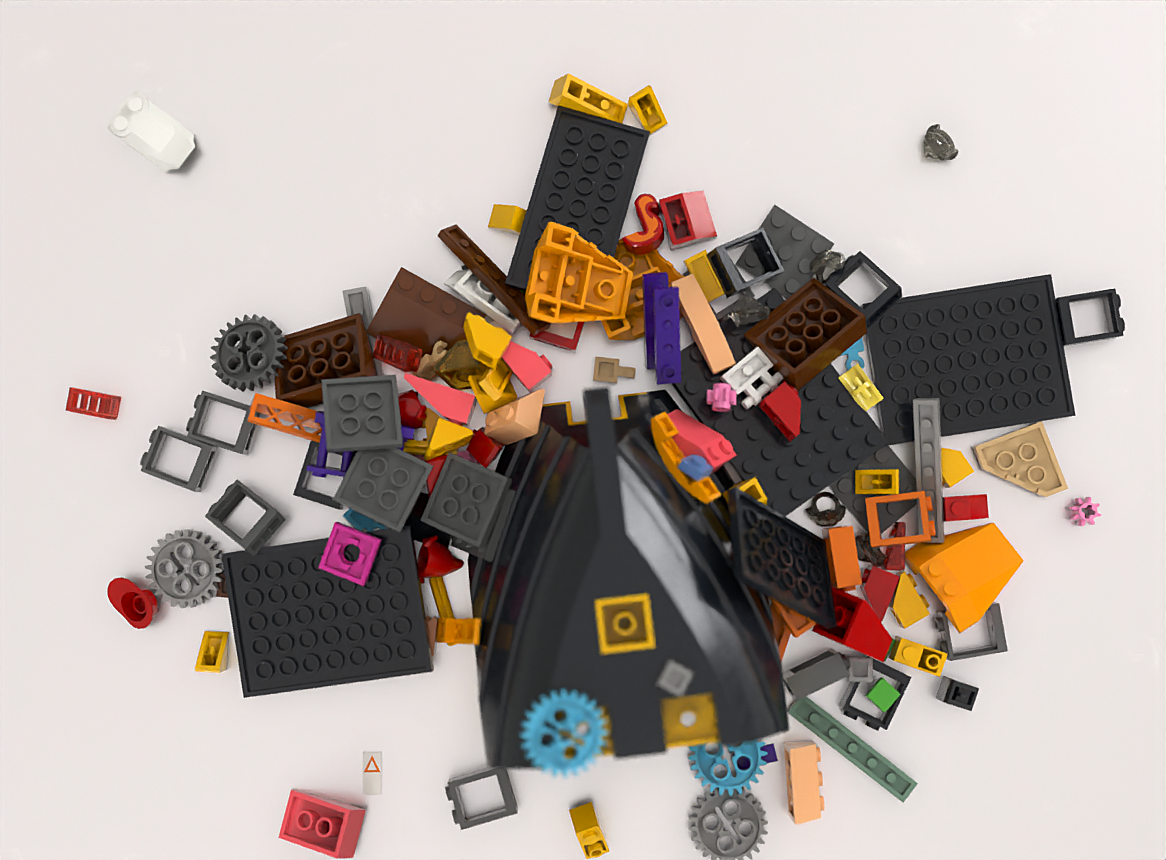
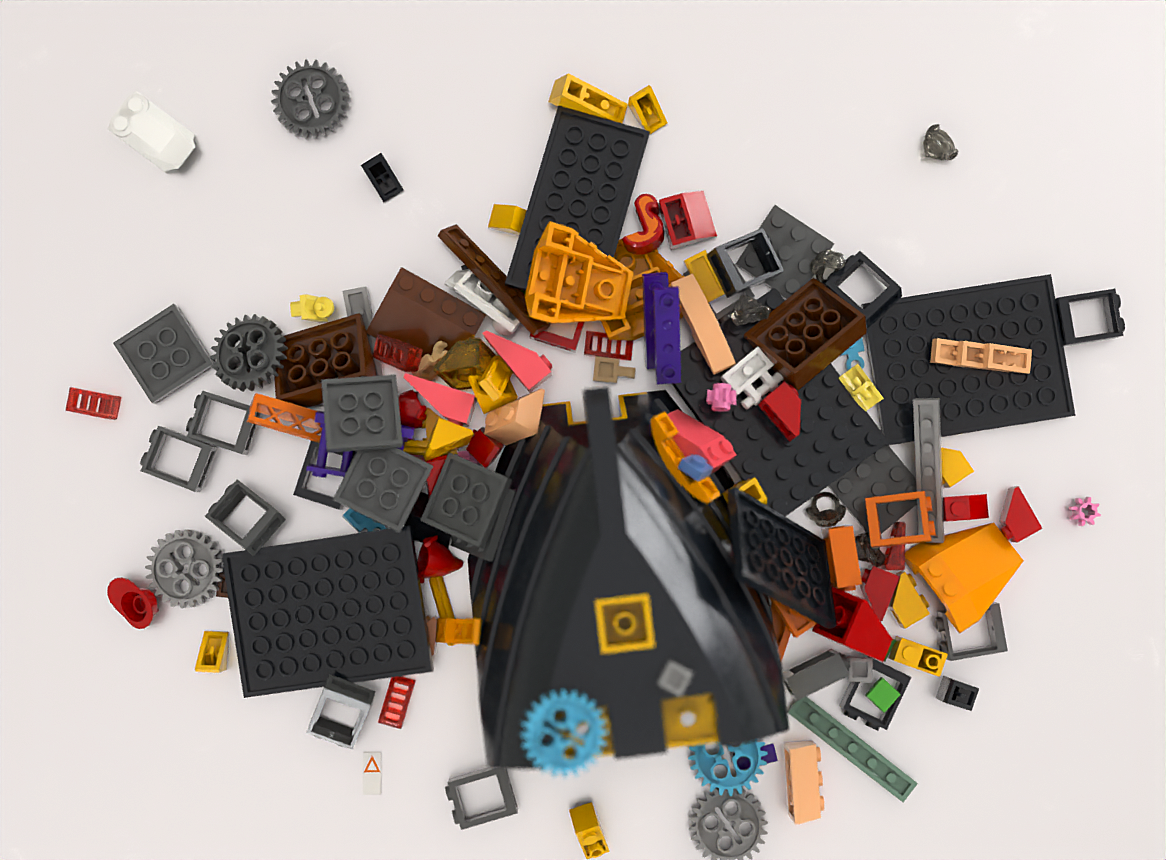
(163, 353): none -> dark grey plate
(291, 106): none -> dark grey gear
(312, 308): none -> light yellow hips
(322, 824): coral slope -> none
(333, 556): dark pink piece -> none
(350, 695): none -> dark grey window
(382, 177): none -> black slope
(383, 719): none -> clear red slope
(485, 341): yellow slope -> none
(589, 352): none -> clear red slope
(877, 481): yellow slope -> none
(981, 356): none -> light nougat slope
(1017, 517): none -> red slope
(1023, 459): tan plate -> none

